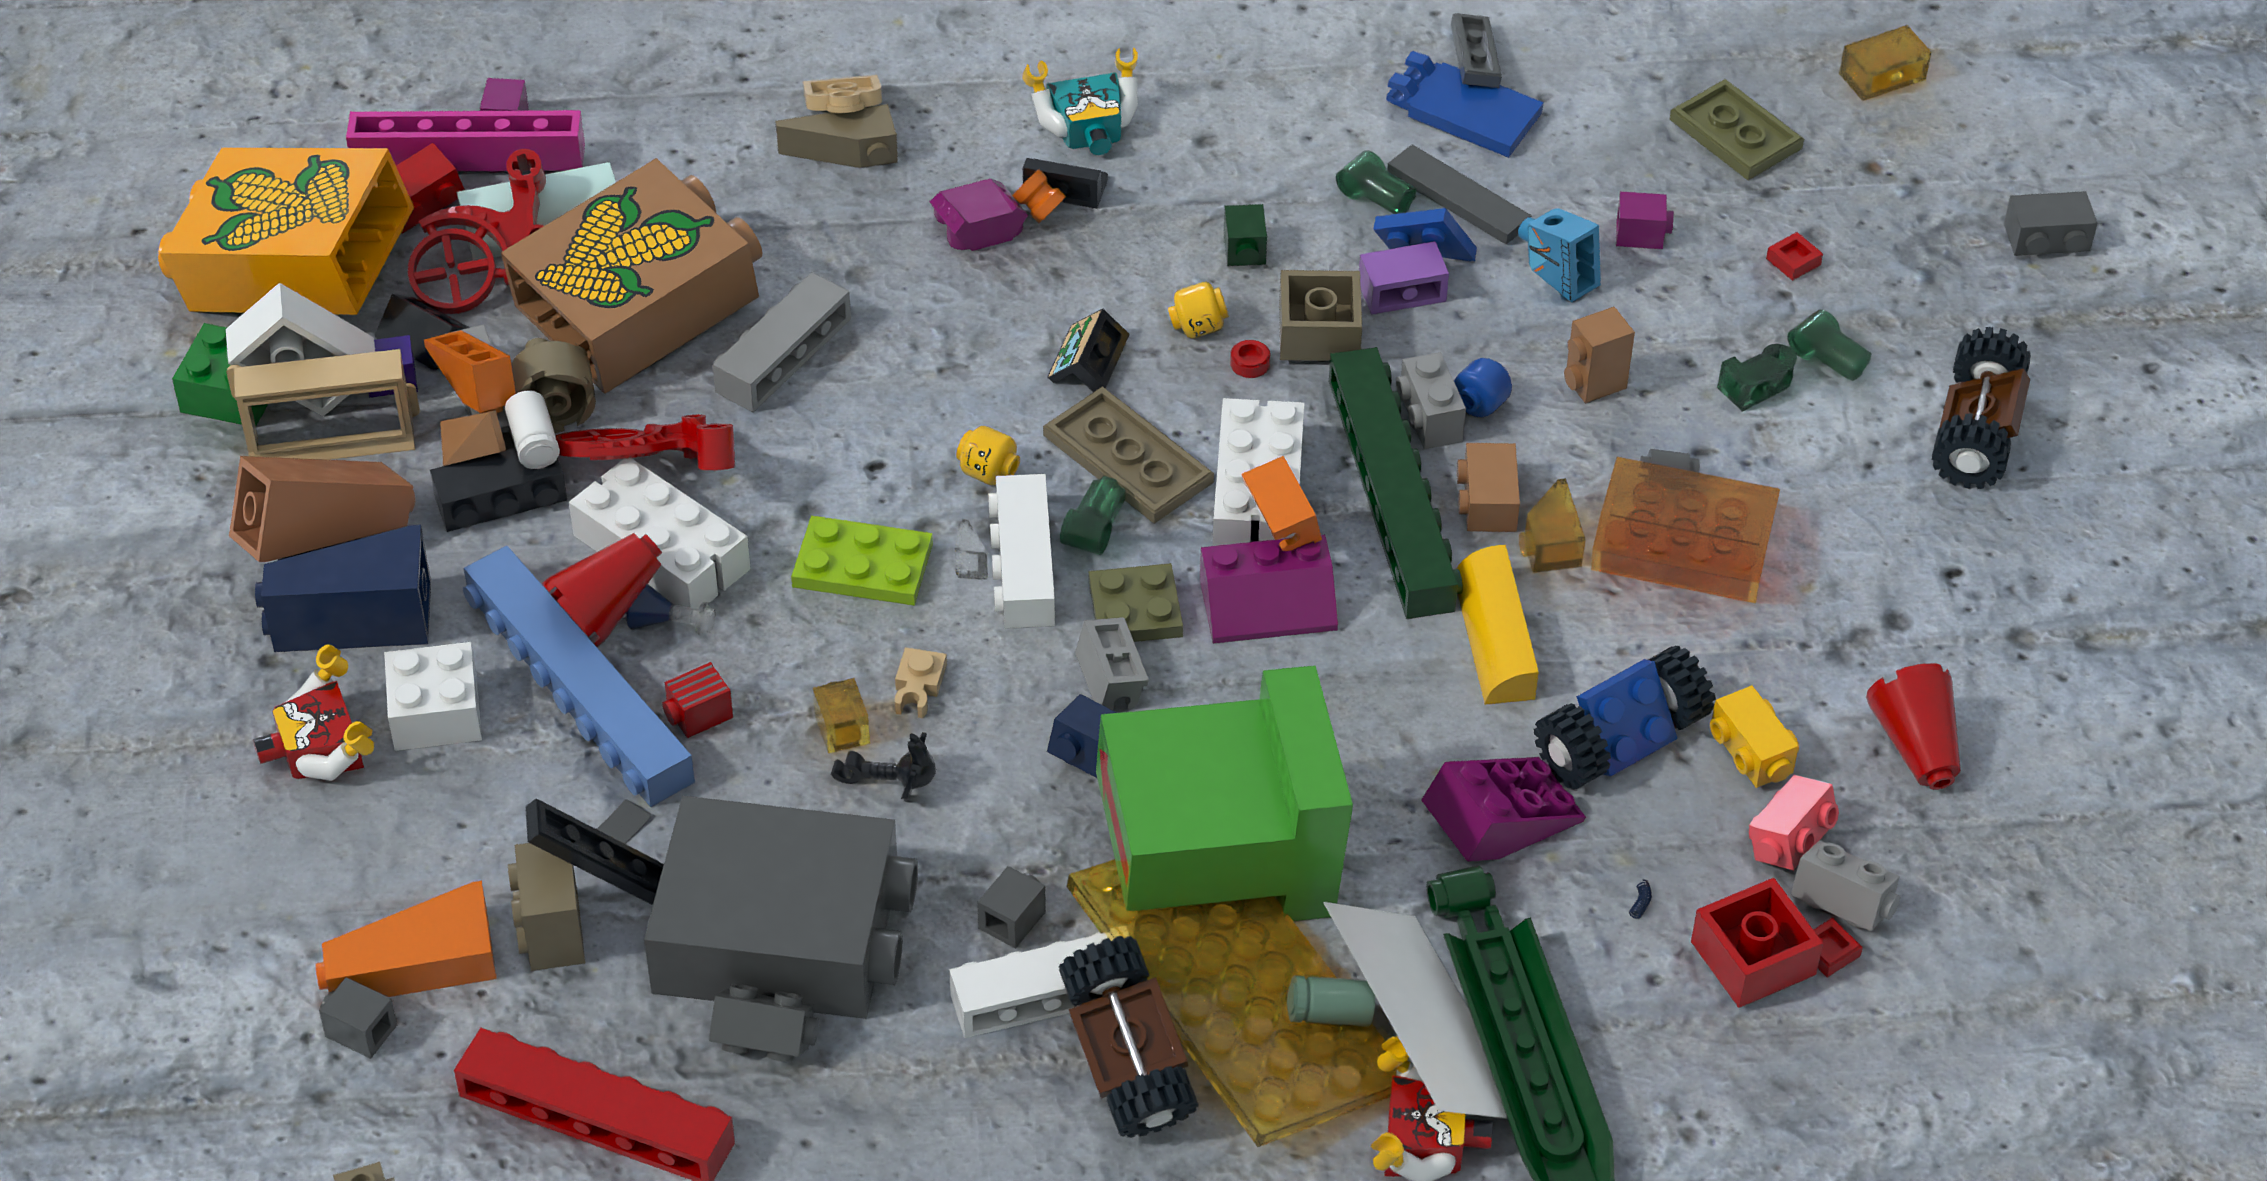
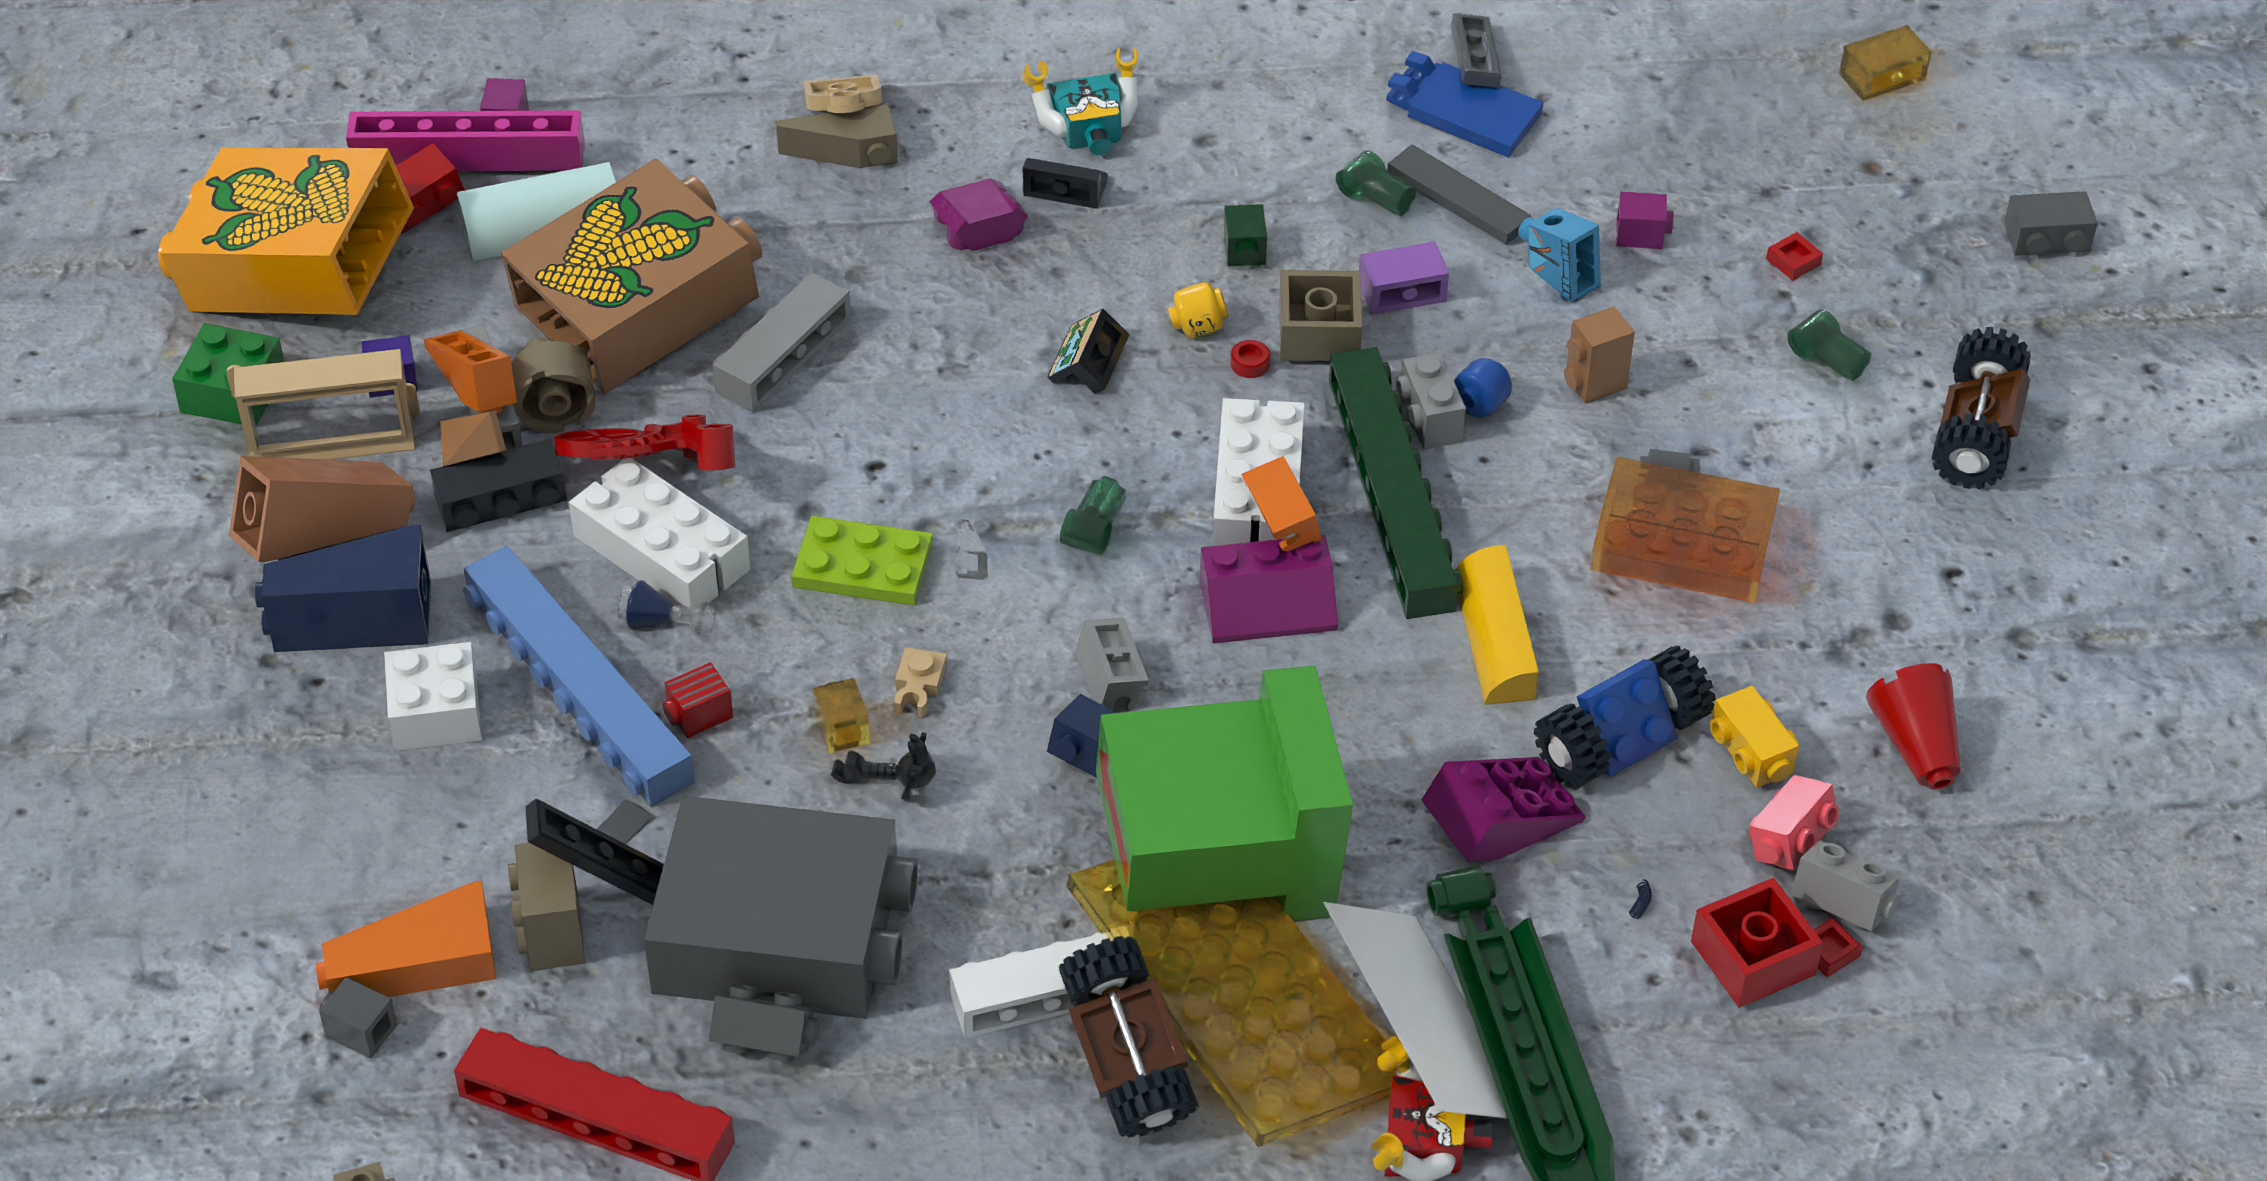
(293, 328): white brick -> none
(316, 727): torso -> none
(415, 318): black panel -> none
(502, 227): red piece -> none
(532, 429): white piece -> none
(605, 584): red cone -> none
(987, 454): yellow head -> none
(1011, 906): dark grey brick -> none
(1024, 551): white brick -> none
(1038, 196): orange wheel -> none
(1122, 445): dark tan tile -> none
(1141, 596): olive plate -> none
(1330, 1001): sand green piece -> none
(1426, 227): blue wing -> none
(1490, 487): medium nougat brick -> none
(1553, 532): clear yellow slope -> none
(1736, 129): olive tile -> none
(1757, 377): clear green leg -> none

